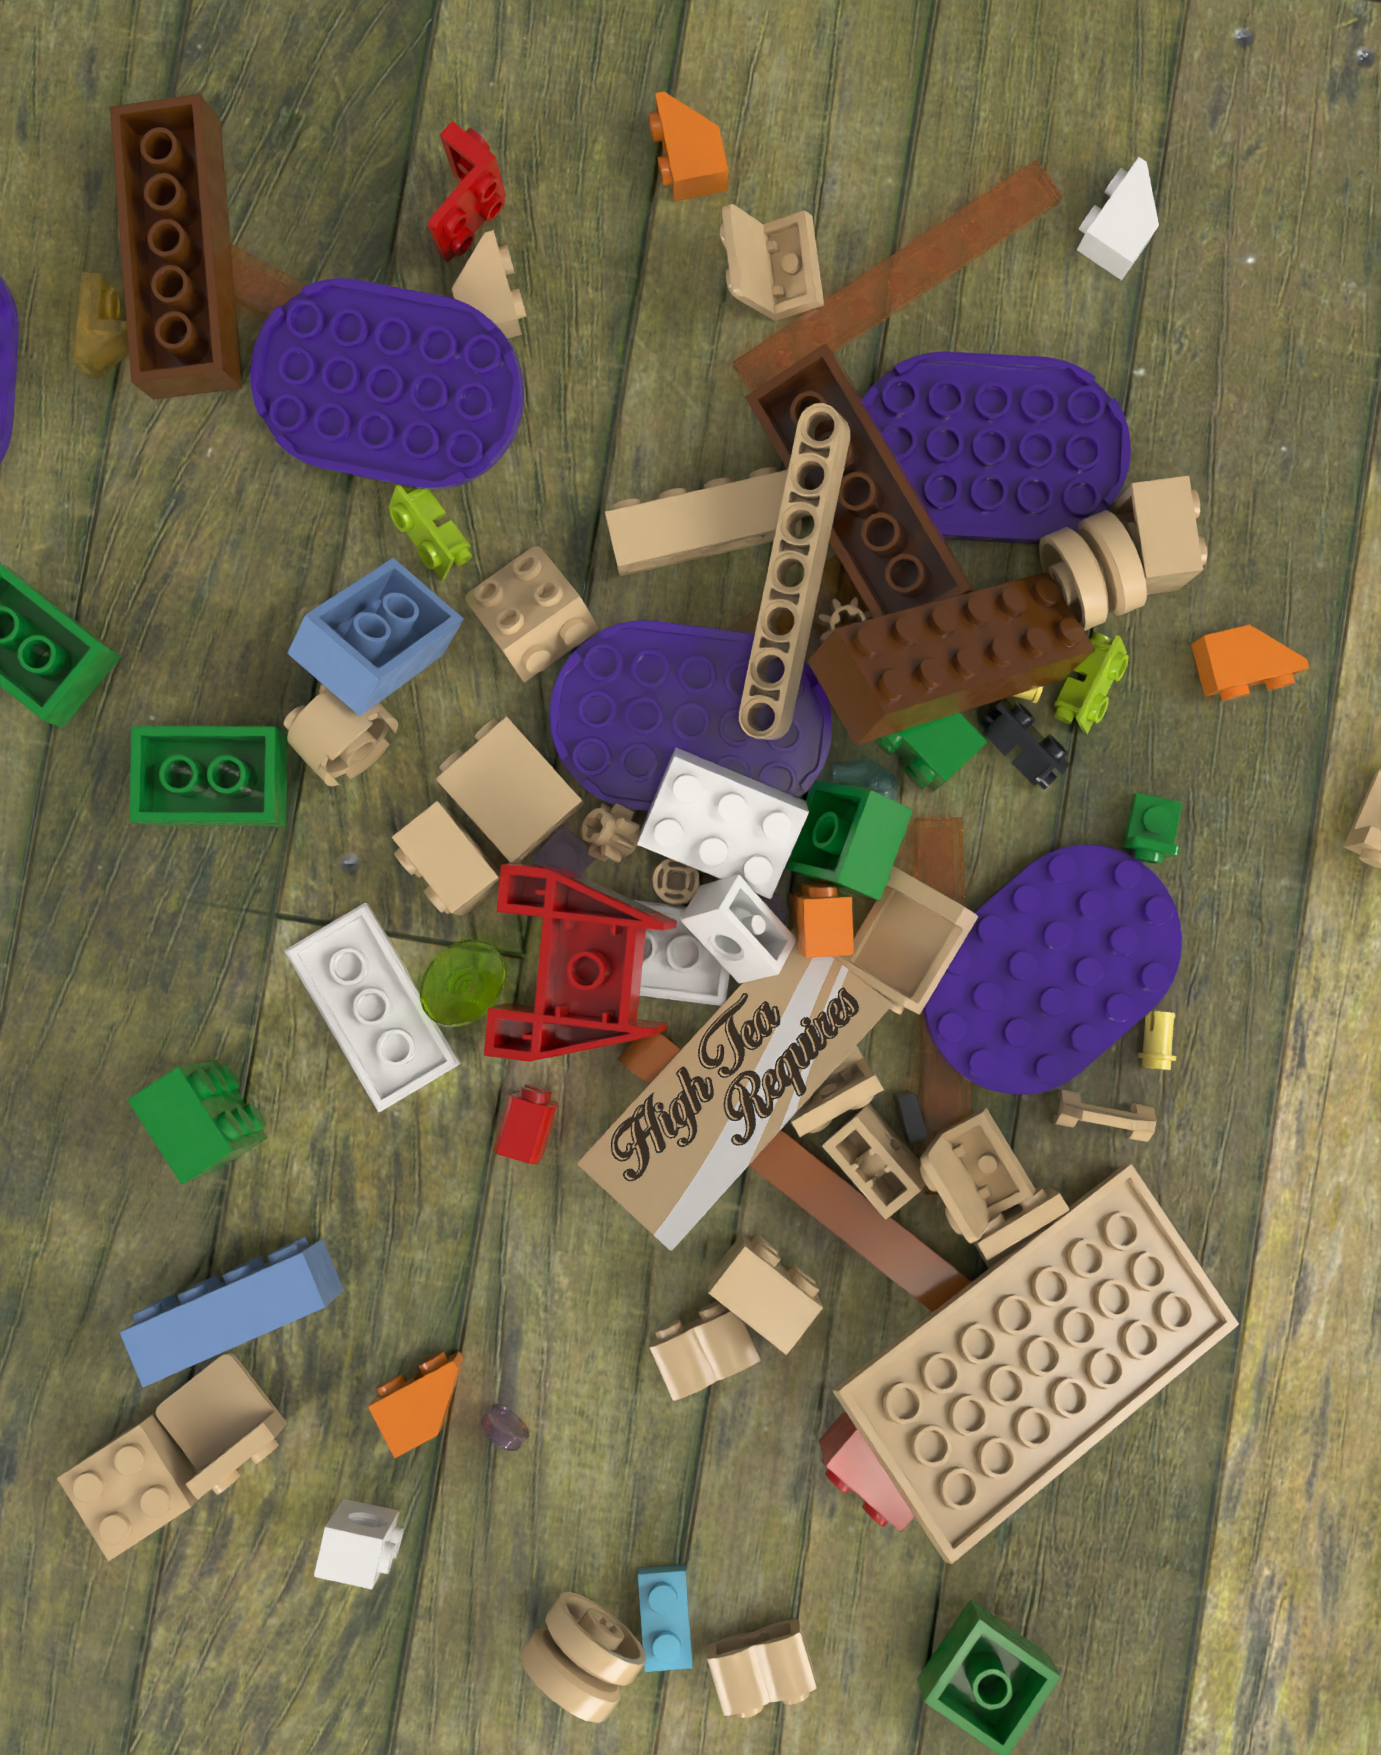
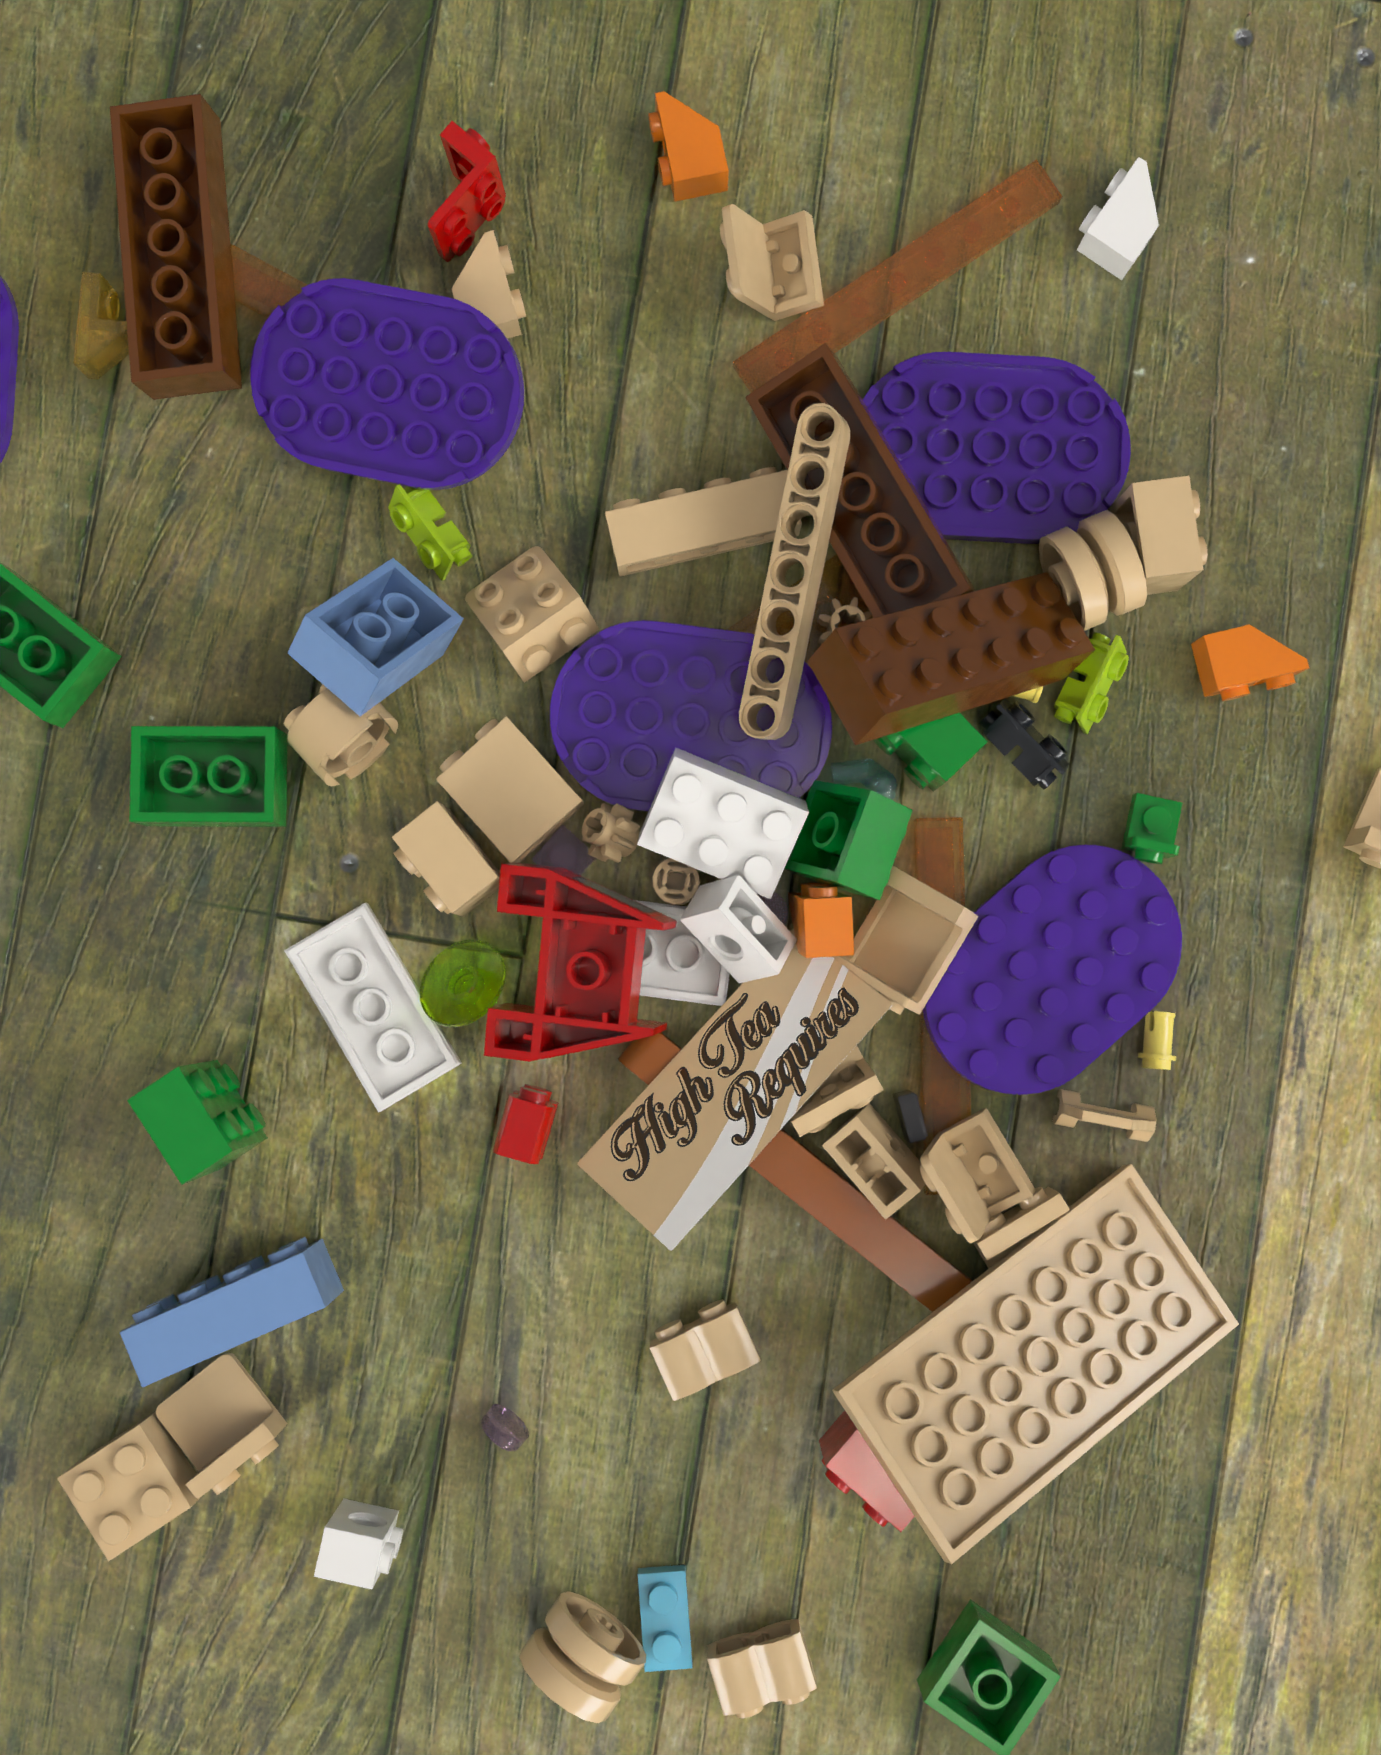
(416, 1407): orange slope -> none
(764, 1292): tan brick -> none

